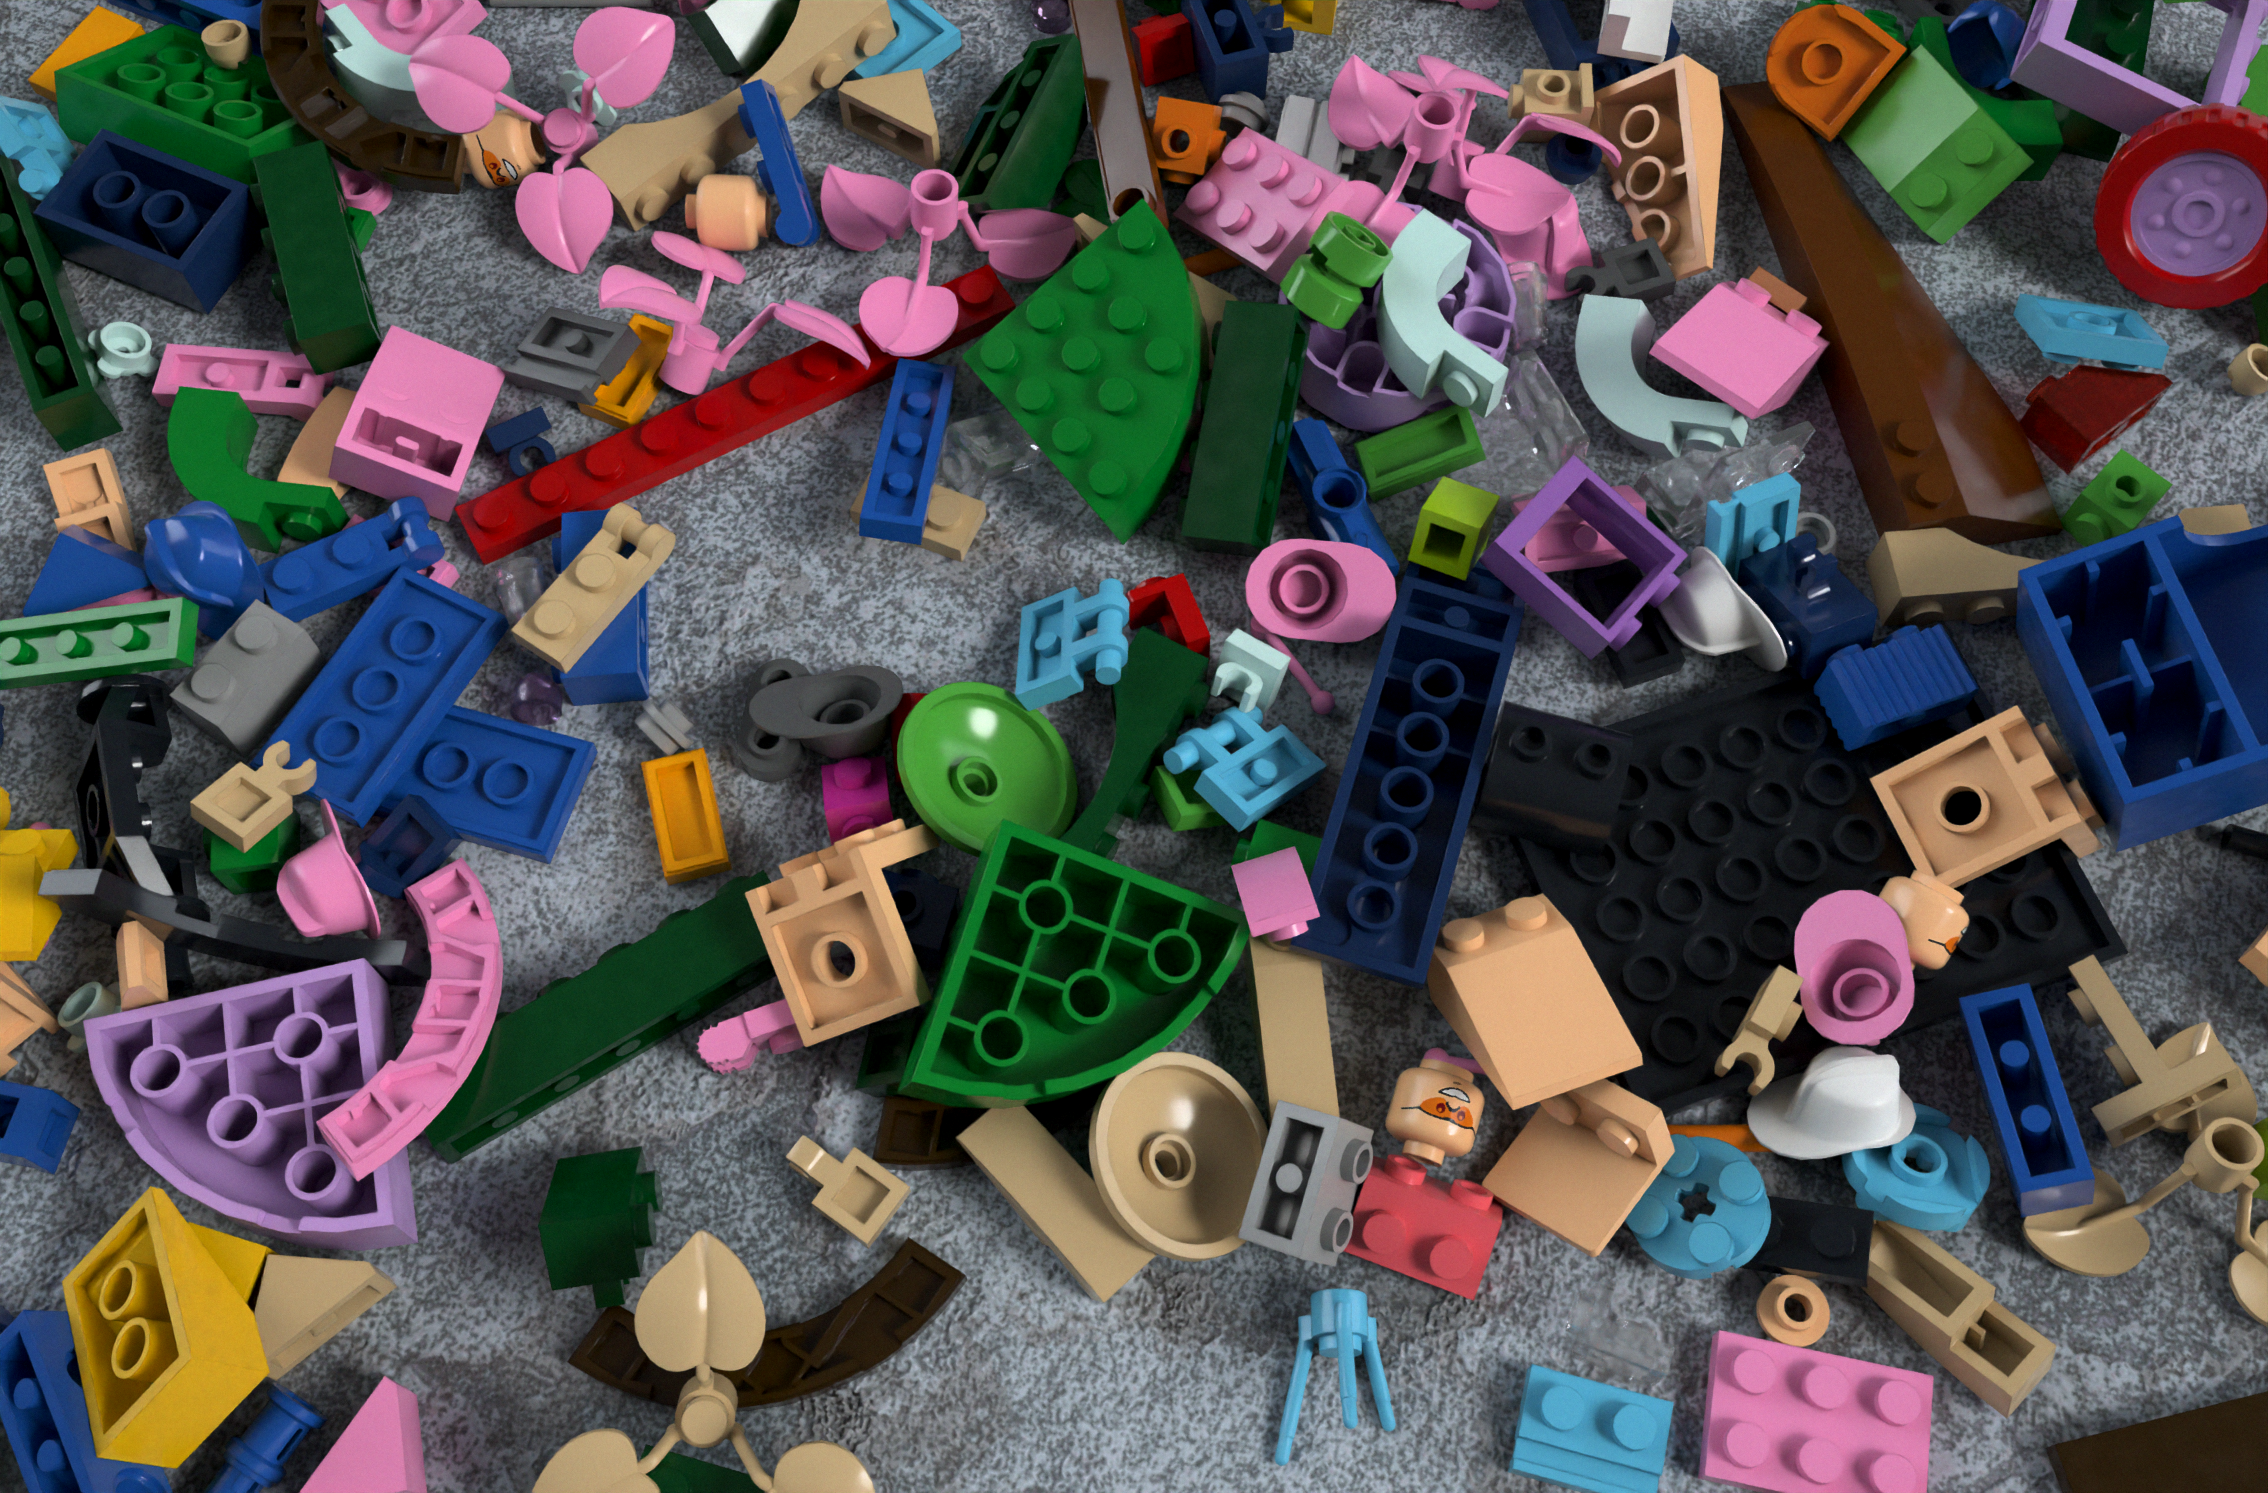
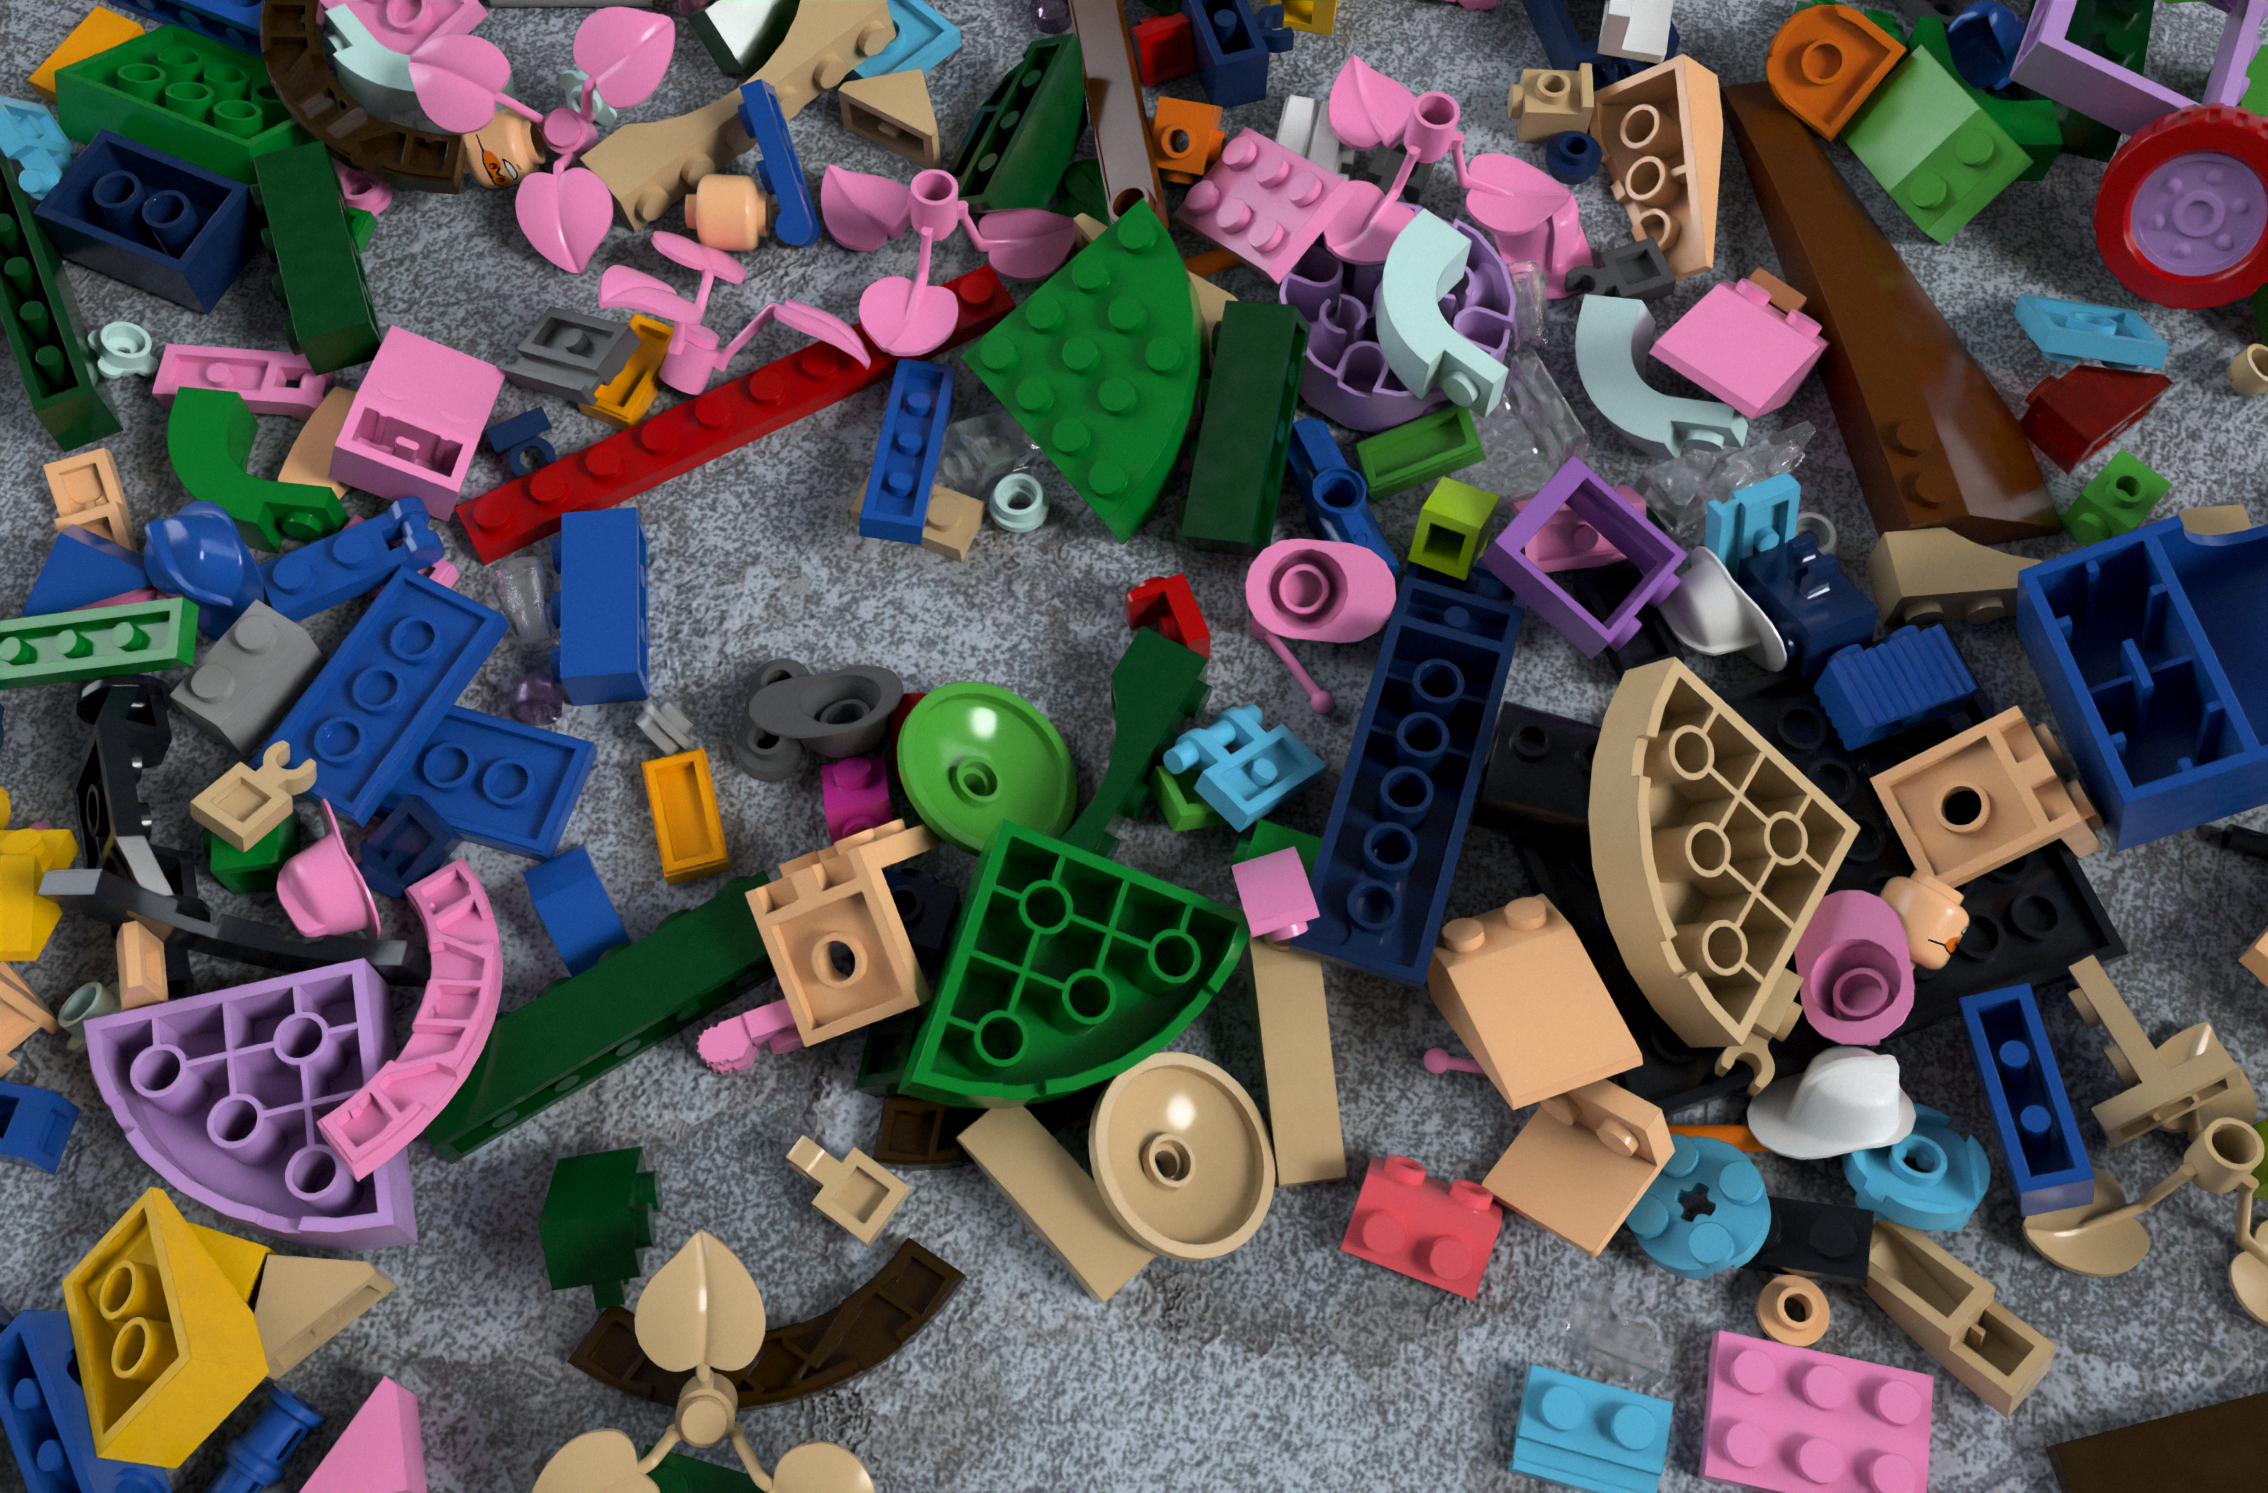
(228, 43): tan hinge -> none
(575, 908): none -> blue slope
(593, 588): tan plate -> none
(1017, 489): none -> light aqua plate
(1056, 647): medium azure plate -> none
(1242, 110): light grey plate -> none
(1249, 672): light aqua tile -> none
(1307, 1184): light grey brick -> none
(1331, 277): bright green wheel -> none
(1343, 1330): medium azure plant -> none
(1435, 1111): light nougat head -> none
(1445, 78): bright pink plant -> none
(1704, 851): none -> tan brick

